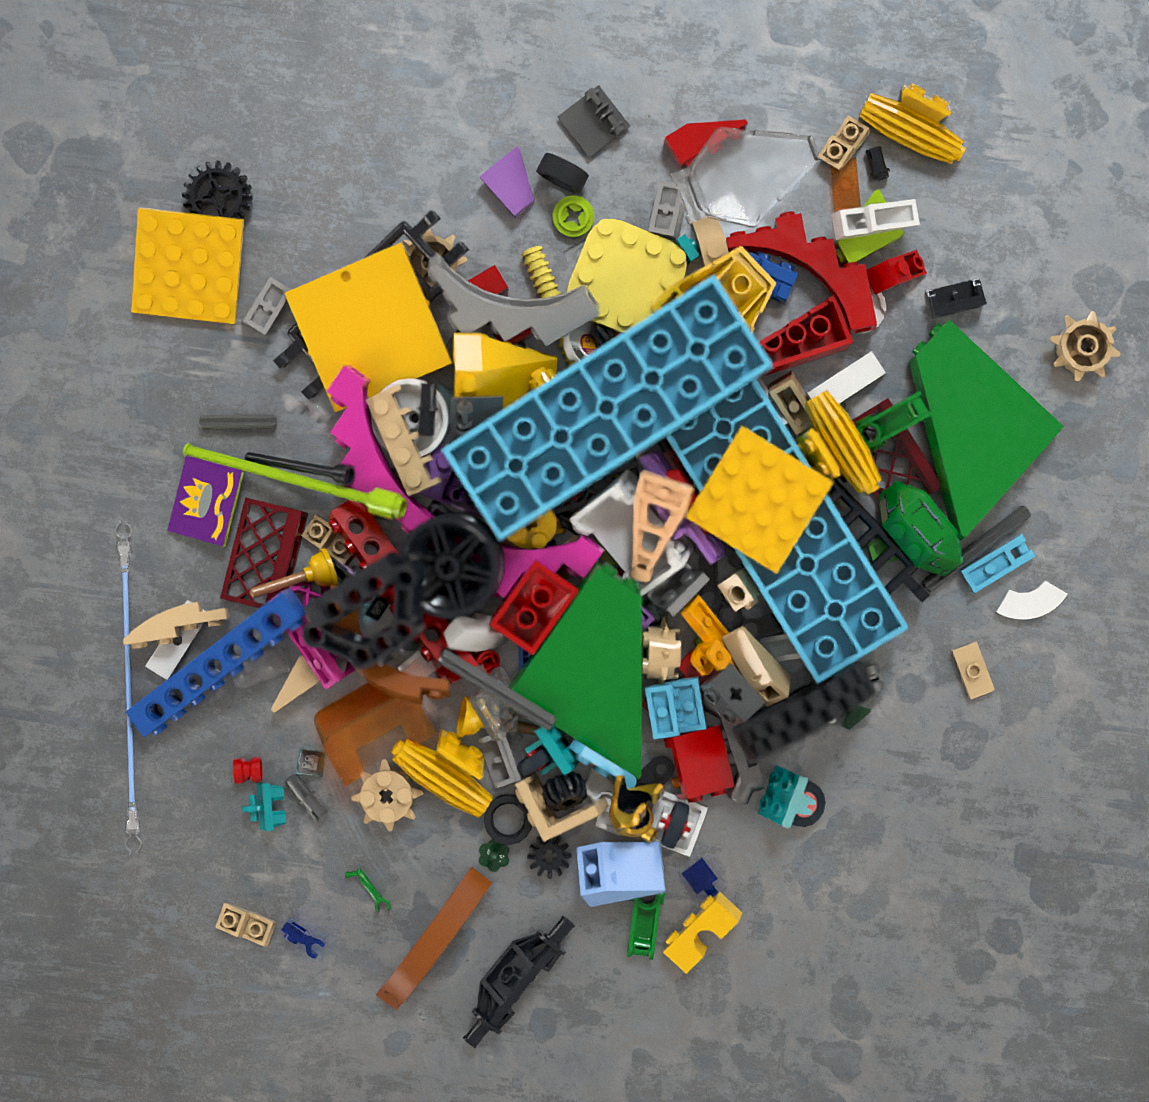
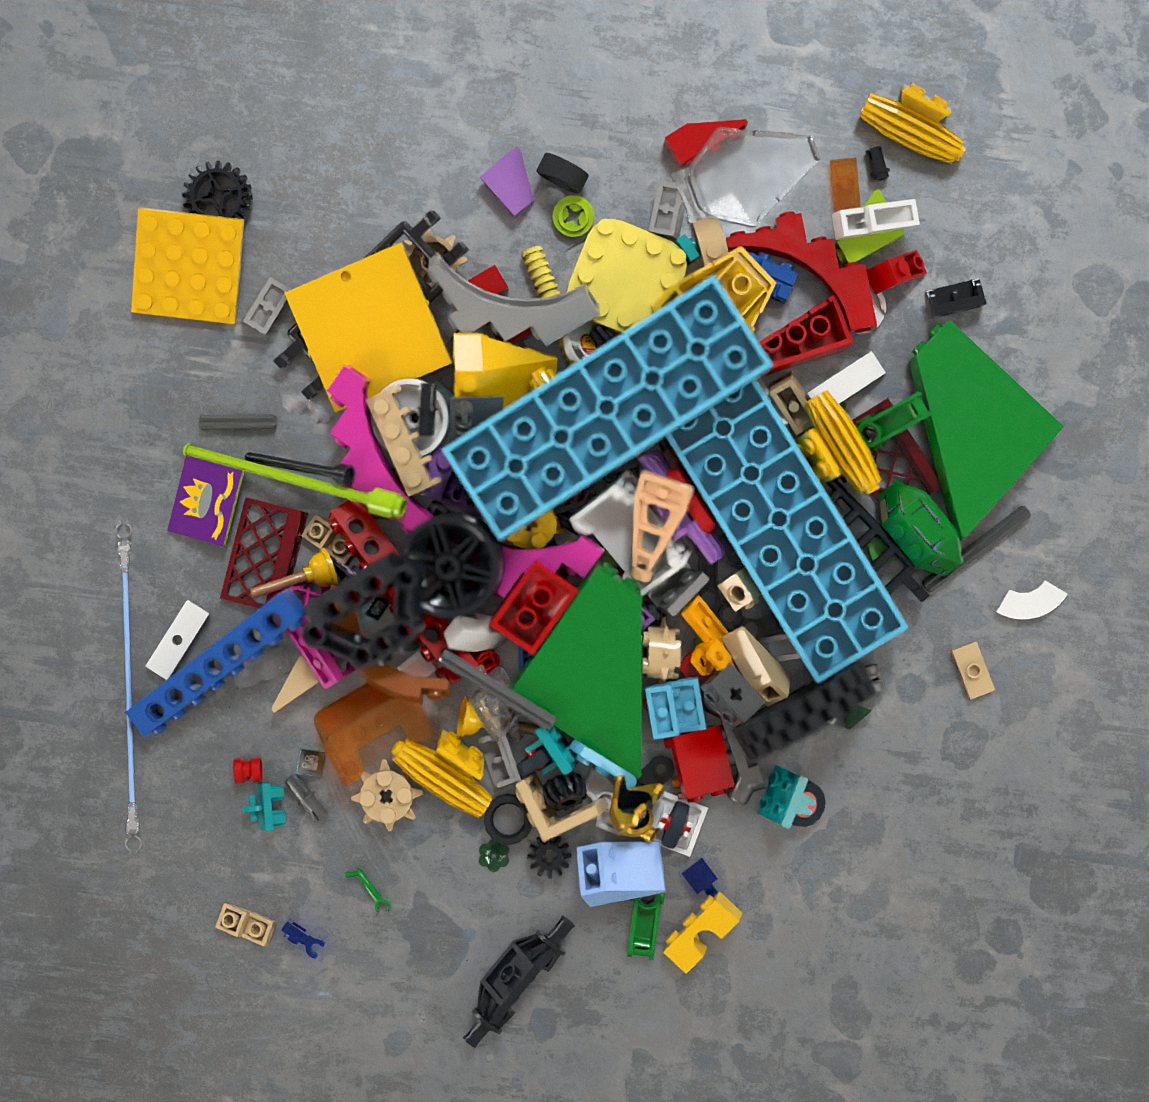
(166, 625): tan slope -> none
(434, 939): dark orange arch -> none
(593, 121): dark grey hinge -> none
(759, 499): yellow plate -> none
(845, 143): tan slope -> none
(996, 564): medium azure plate -> none
(1099, 350): tan brick -> none

